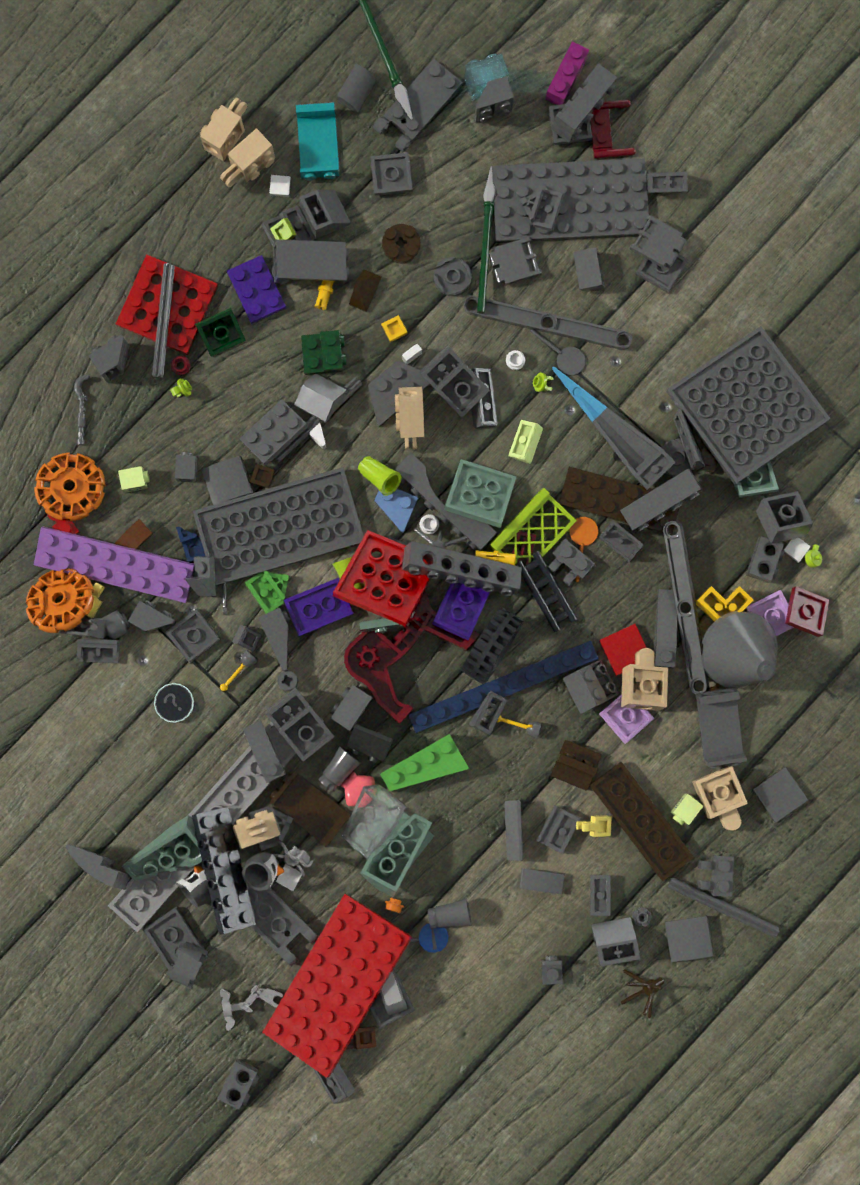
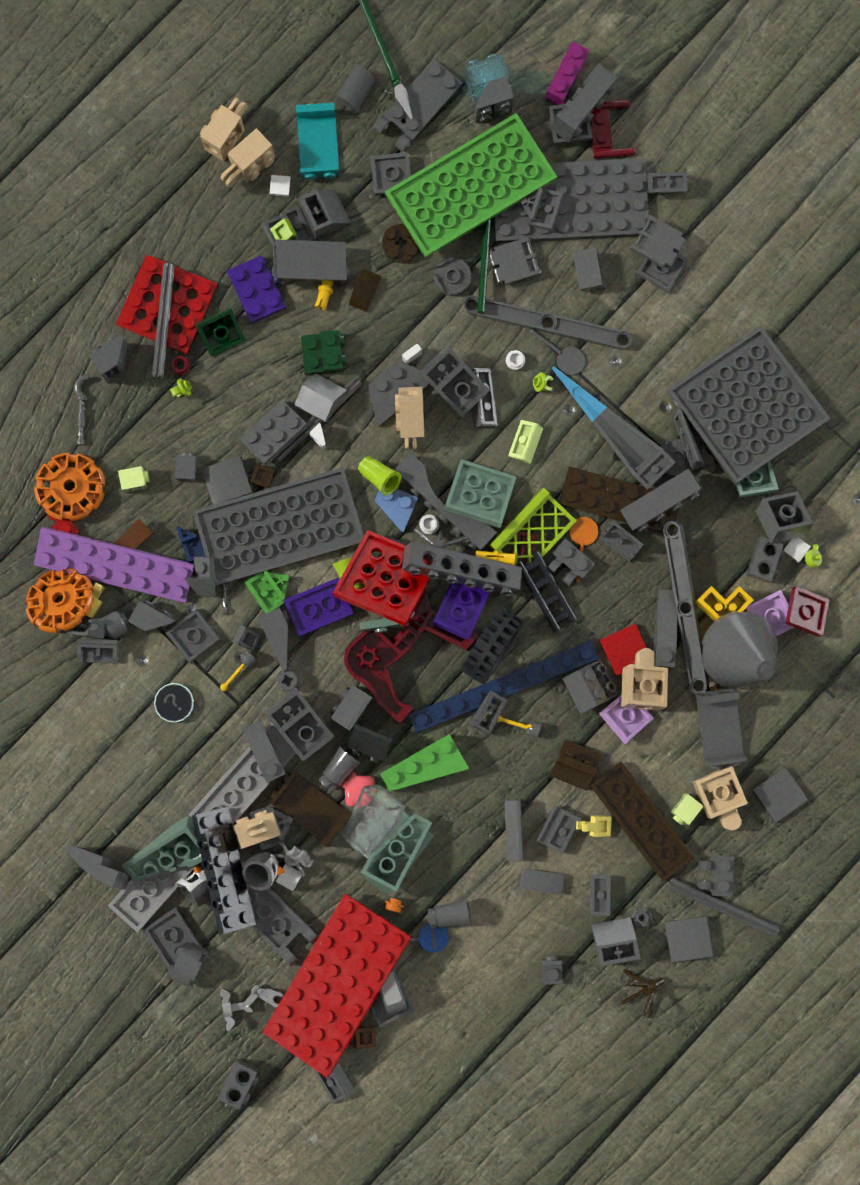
(394, 328): yellow plate -> none
(470, 185): none -> bright green plate

